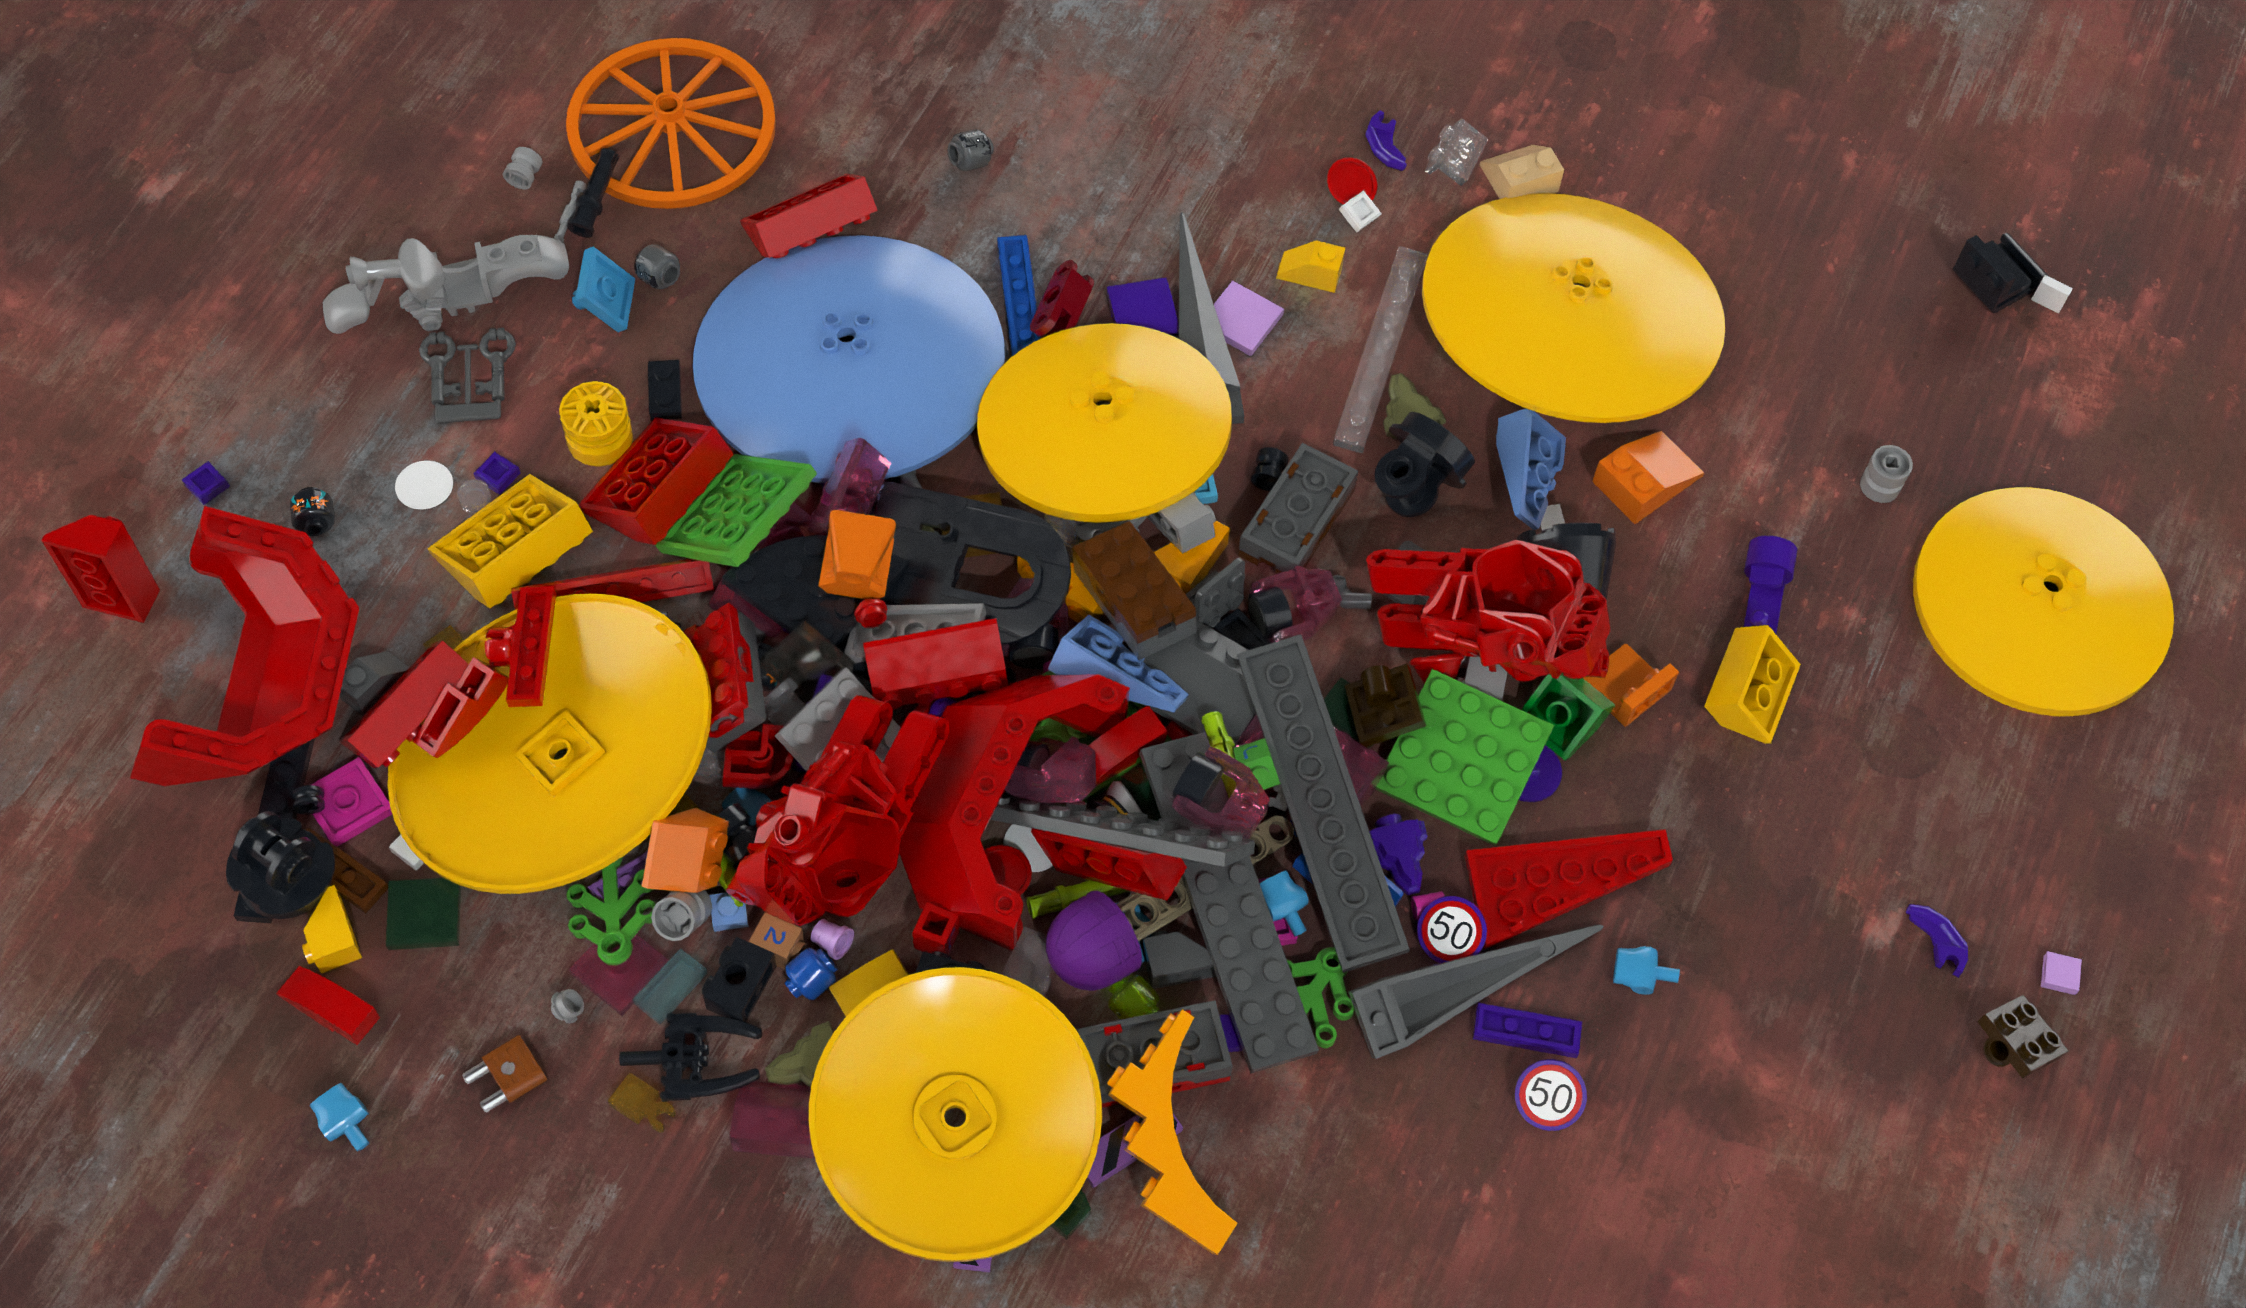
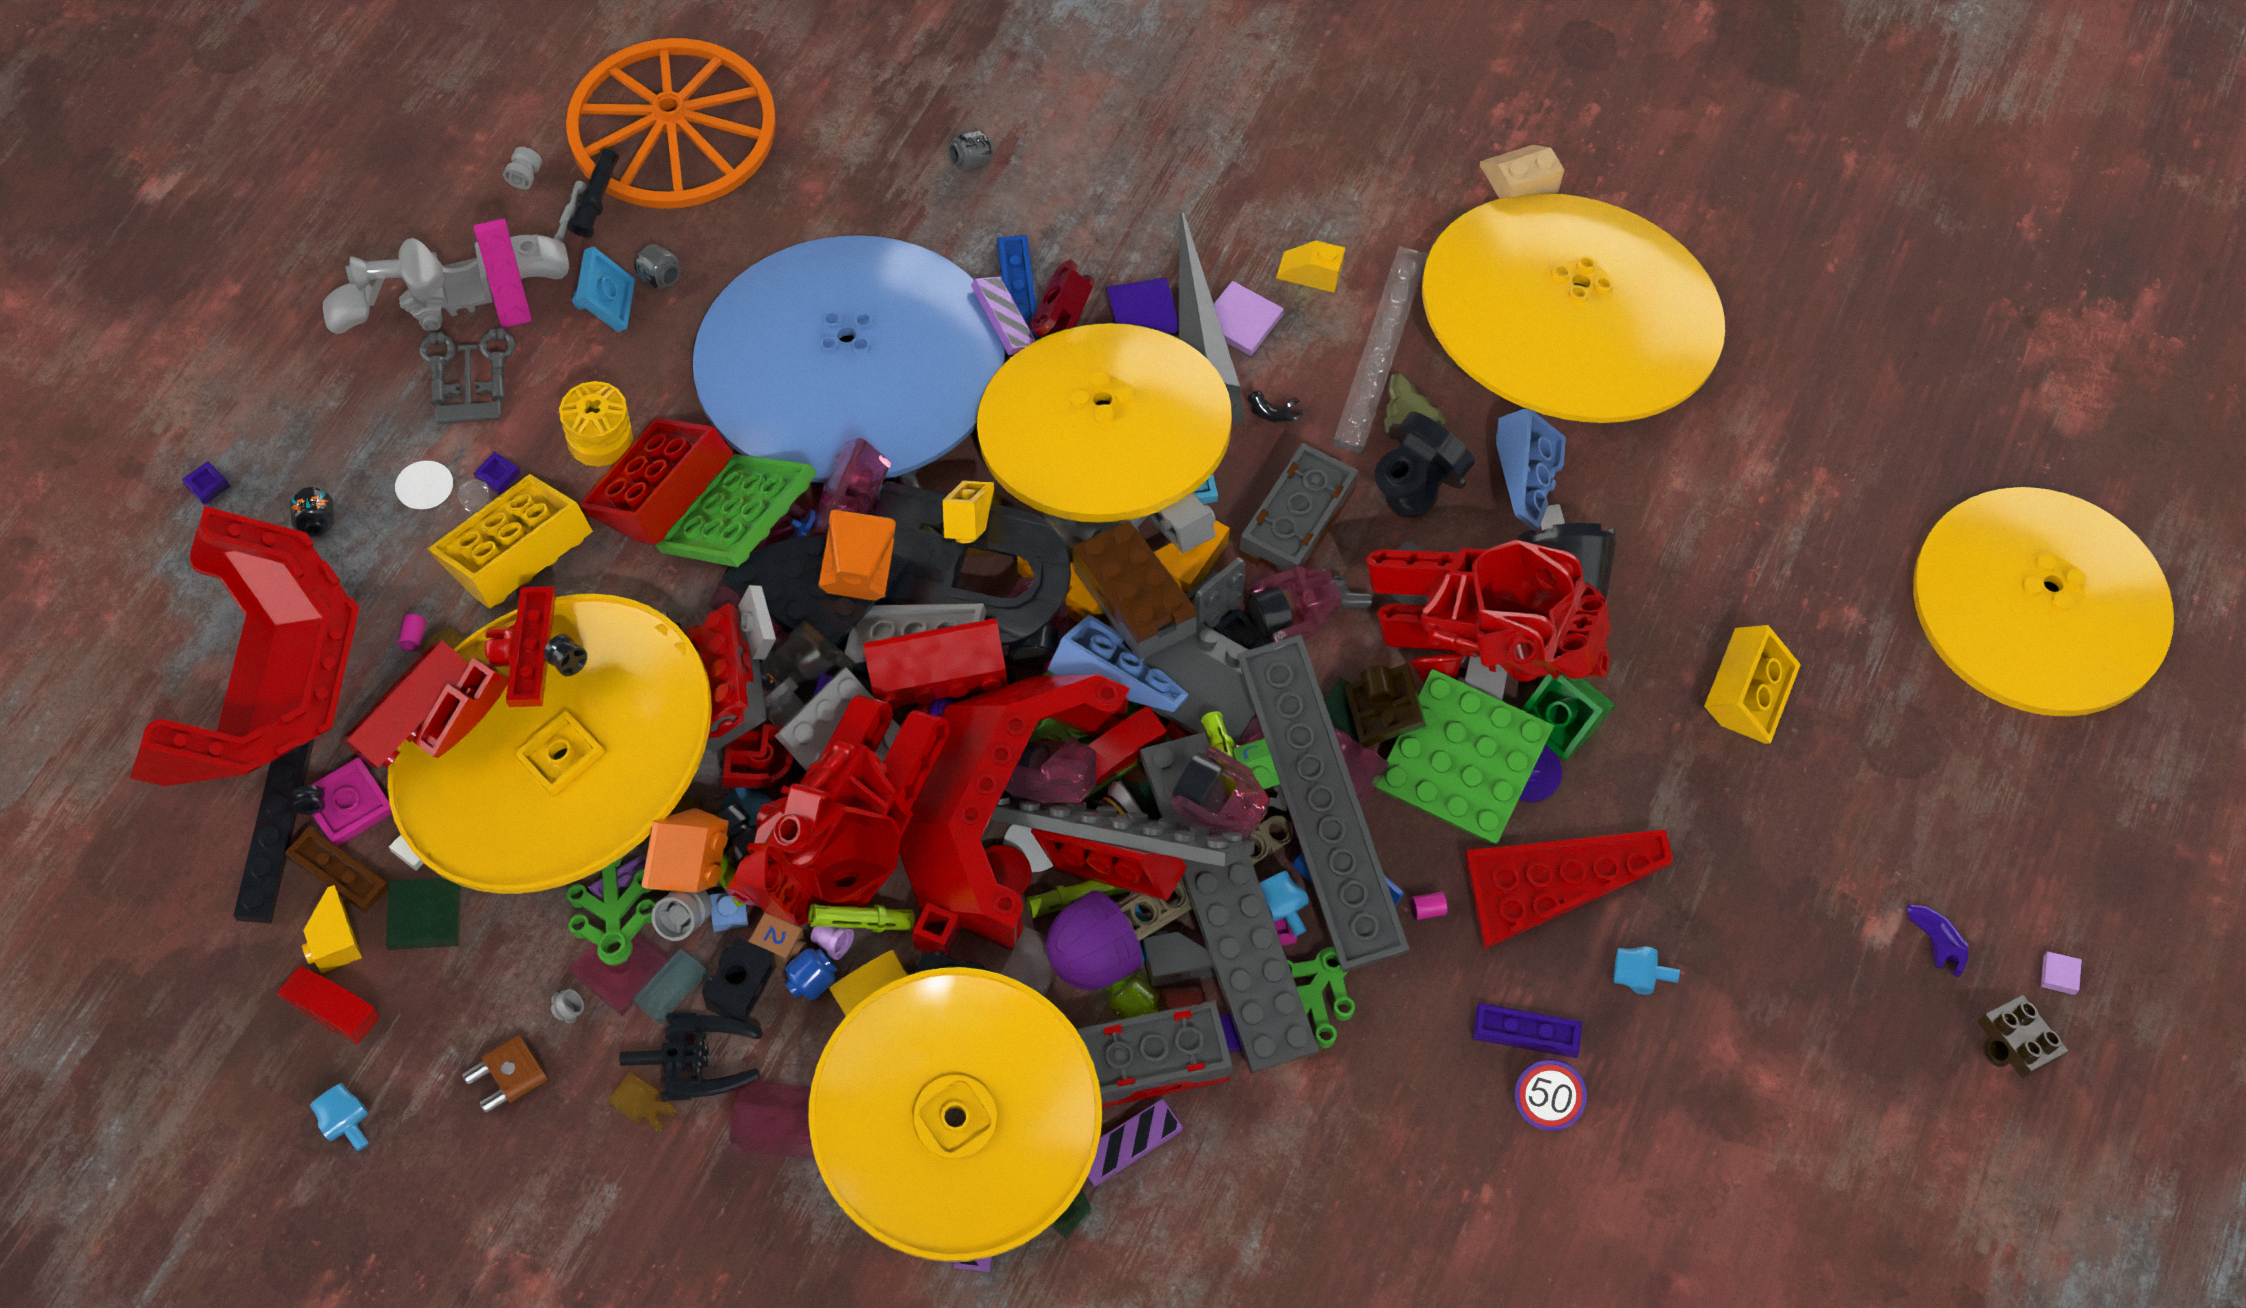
(103, 567): red slope -> none
(279, 866): black piece -> none
(369, 679): dark grey slope -> none
(411, 632): none -> dark pink hinge
(502, 272): none -> dark pink plate
(565, 655): none -> black wheel
(638, 583): red plate -> none
(665, 389): black plate -> none
(756, 622): none -> light grey plate
(802, 1061): olive rock -> none
(804, 525): none -> blue plant
(810, 215): red slope -> none
(871, 613): red plate -> none
(873, 918): none -> lime pin
(967, 510): none -> yellow slope
(1003, 313): none -> medium lavender tile
(1148, 1093): light orange arch -> none
(1181, 995): none -> clear red tile
(1264, 410): none -> black piece
(1270, 465): black wheel -> none
(1350, 177): red piece -> none
(1360, 211): white tile -> none
(1381, 142): dark purple piece -> none
(1400, 850): dark purple rock -> none
(1415, 1002): dark grey plate -> none
(1451, 929): piece -> none
(1457, 151): clear bracket -> none
(1633, 684): orange bracket -> none
(1645, 475): orange slope -> none
(1769, 567): dark purple piece -> none
(1886, 473): light grey wheel -> none
(1998, 272): black piece -> none
(2051, 294): white tile -> none

